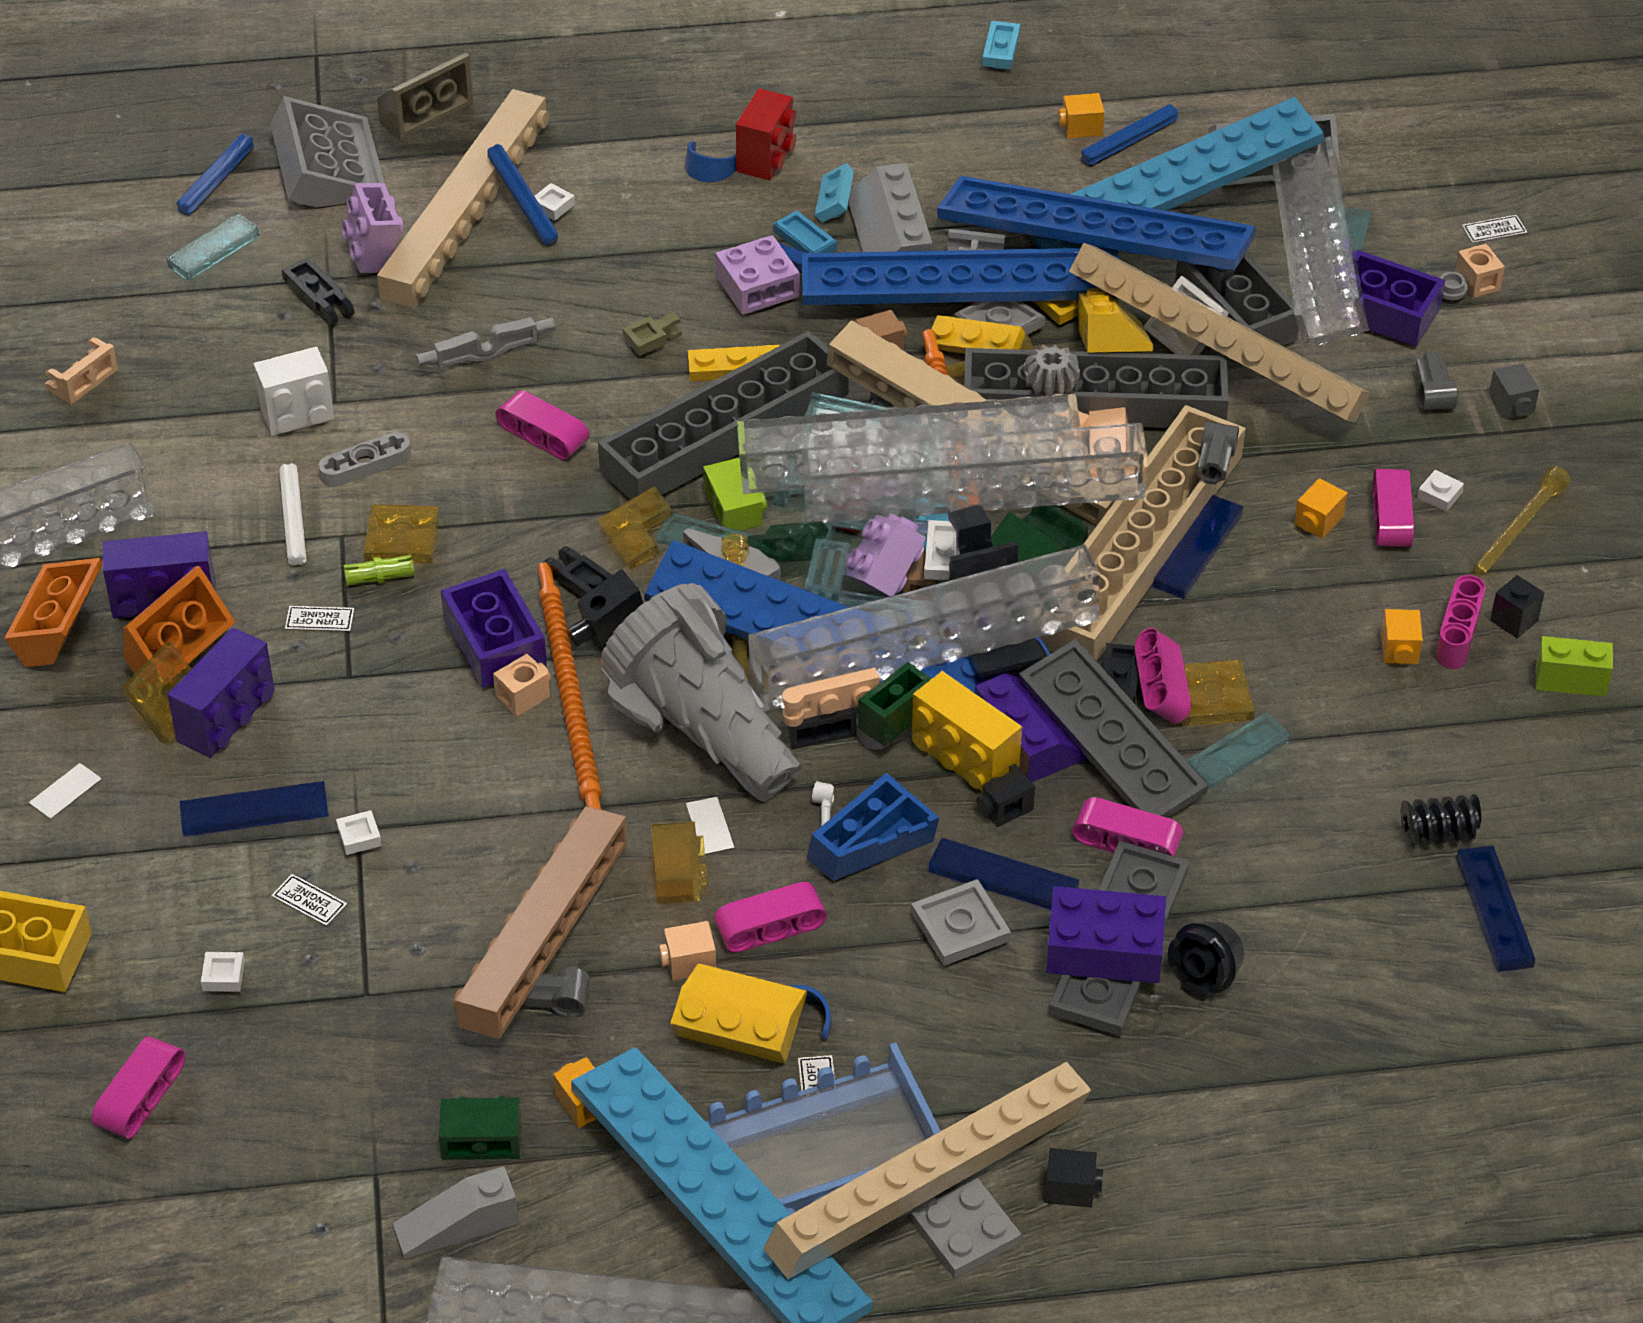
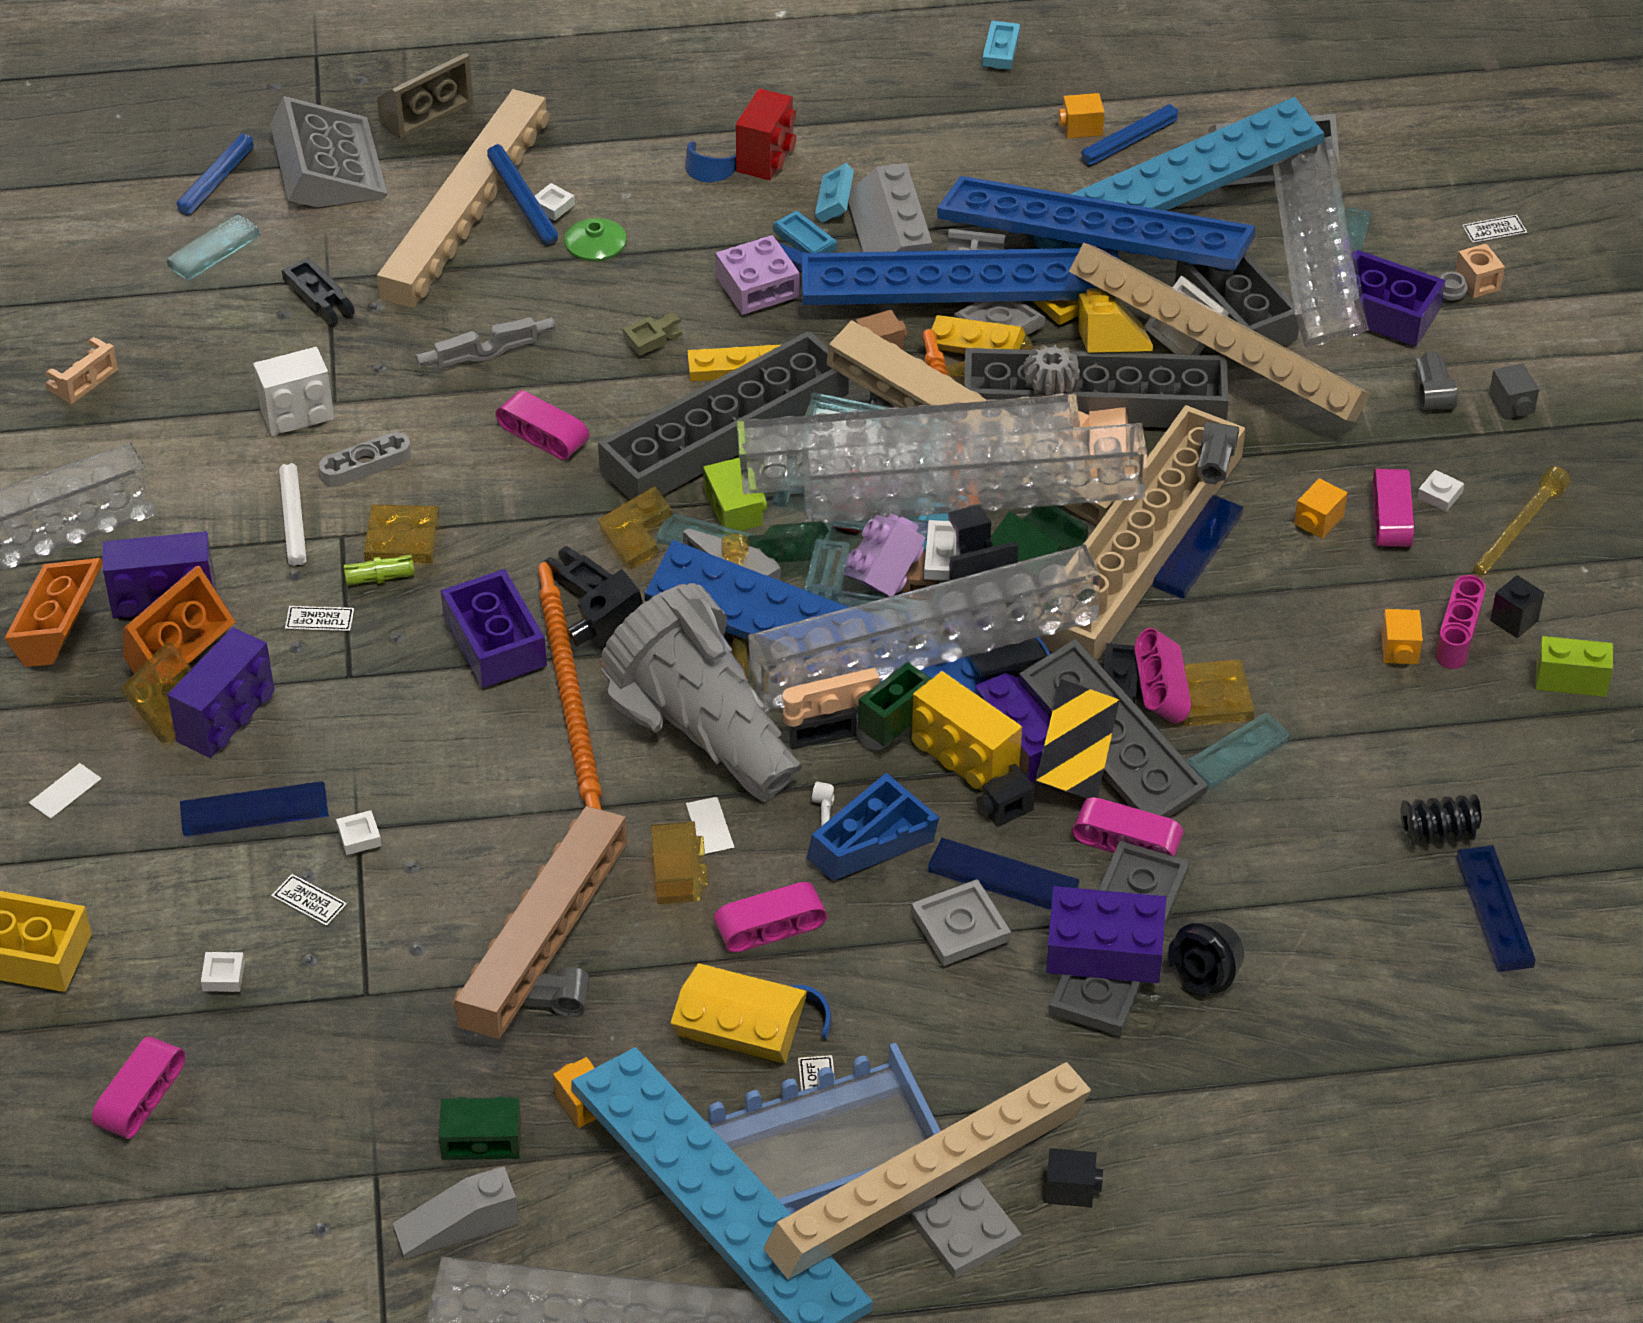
(371, 226): lavender brick -> none
(522, 684): light nougat brick -> none
(595, 239): none -> bright green dish
(687, 947): light nougat brick -> none
(1078, 740): none -> sticker

